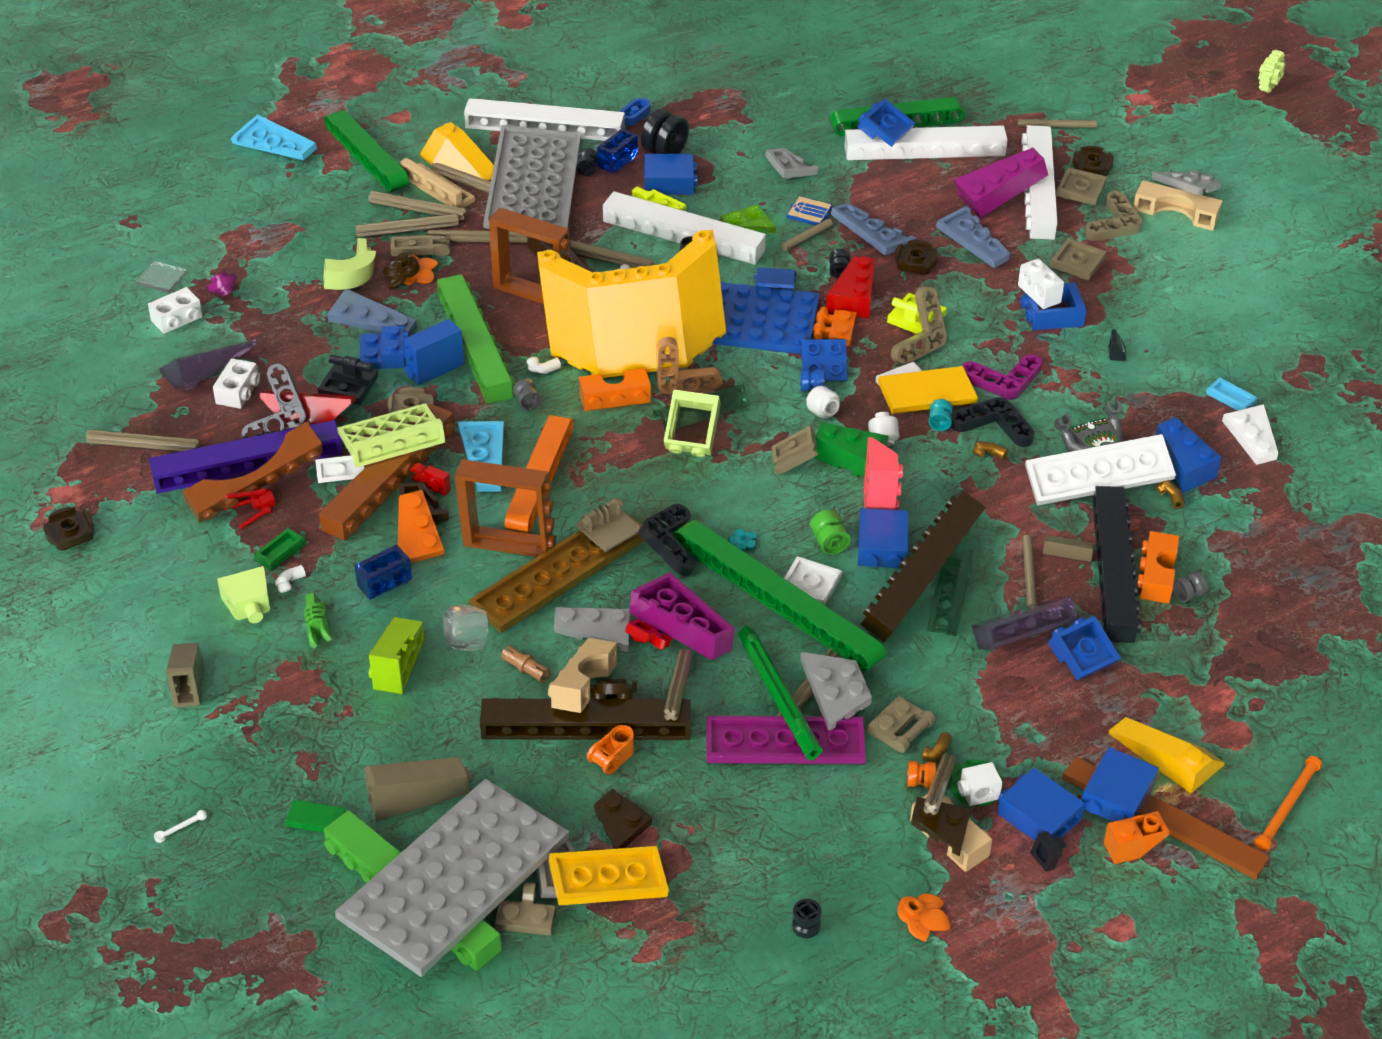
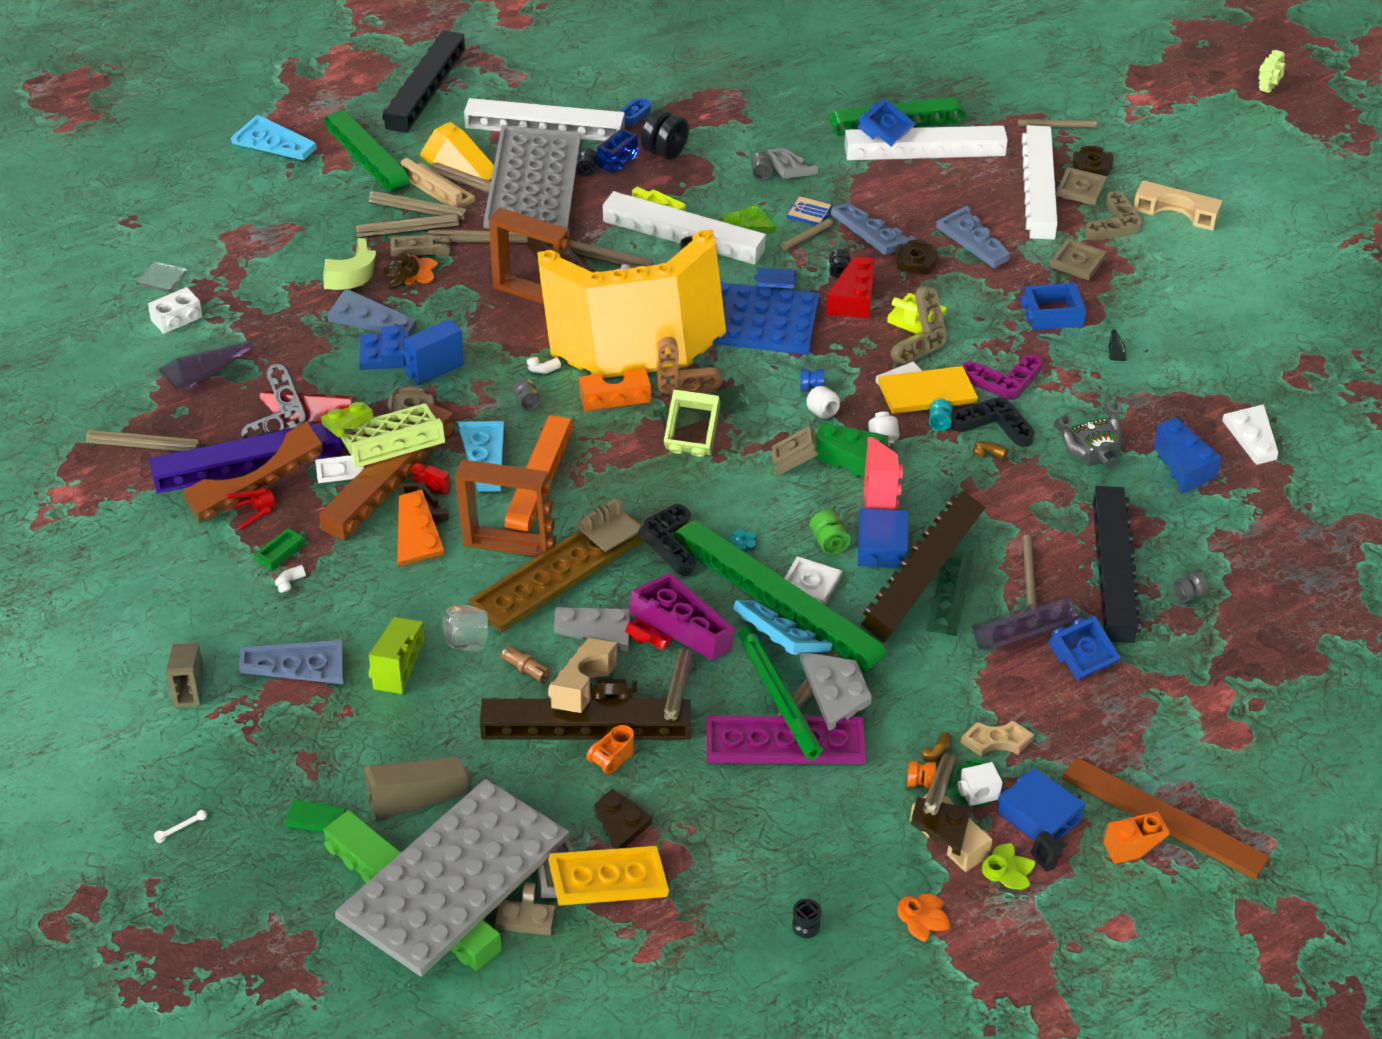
(80, 531): dark brown plate -> none
(222, 283): magenta plate -> none
(236, 383): white brick -> none
(246, 594): yellowish green torso -> none
(300, 661): none -> sand blue wing
(316, 620): bright green hinge -> none
(349, 378): black plate -> none
(354, 415): none -> lime wing
(383, 572): clear blue brick -> none
(424, 81): none -> black brick
(477, 342): bright green brick -> none
(671, 173): blue brick -> none
(761, 165): none -> dark grey wheel
(780, 629): none -> medium azure wing
(826, 355): blue hinge -> none
(841, 324): orange plate -> none
(895, 719): dark tan plate -> none
(1000, 181): magenta wedge -> none
(1008, 737): none -> tan tile
(1011, 869): none -> lime plate
(1040, 283): white brick -> none
(1068, 548): dark tan slope -> none
(1113, 465): white plate -> none
(1119, 786): blue brick -> none
(1158, 567): orange arch -> none
(1174, 492): pearl gold arm -> none
(1176, 758): yellow wedge -> none
(1190, 181): light grey wing -> none
(1231, 395): medium azure tile -> none
(1263, 841): orange bar -> none

